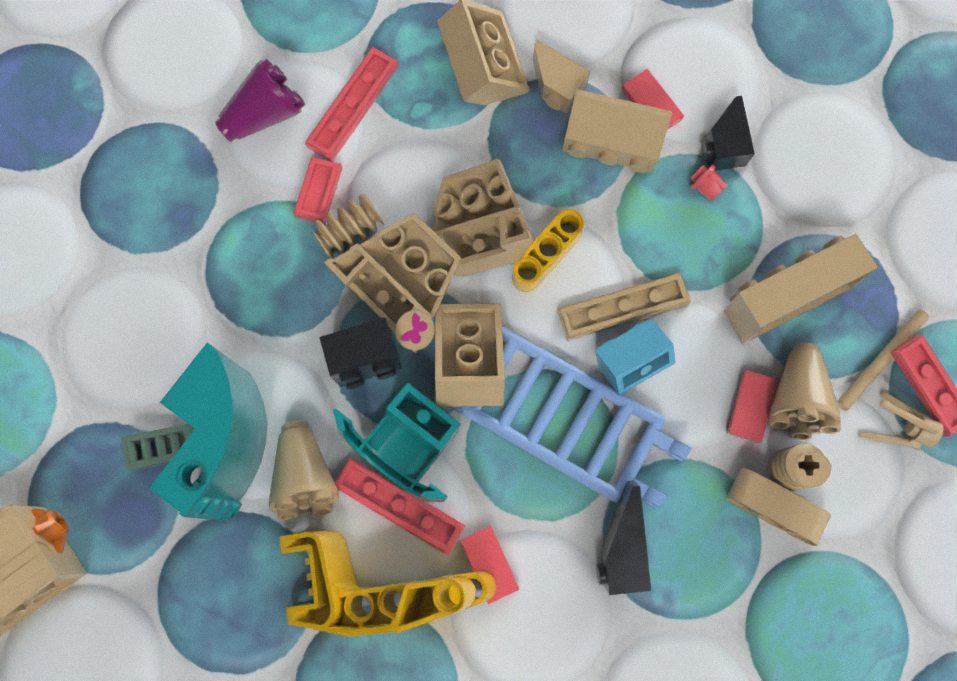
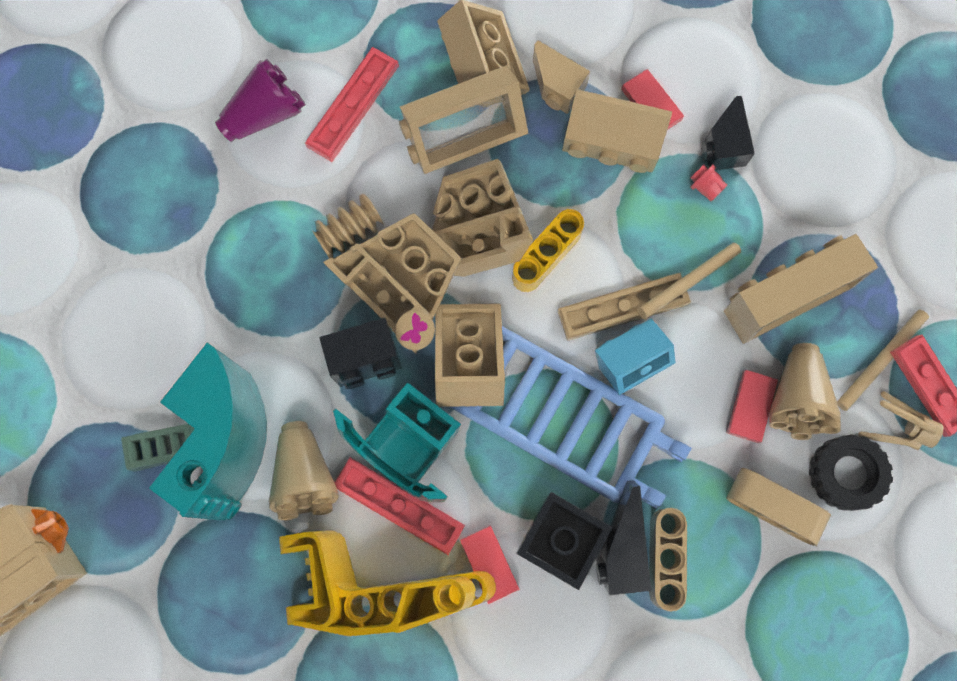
(318, 190): coral tile -> none
(464, 119): none -> tan window
(564, 540): none -> black brick
(675, 575): none -> tan beam
(689, 280): none -> tan bar
(799, 467): tan piece -> none
(876, 465): none -> black tyre

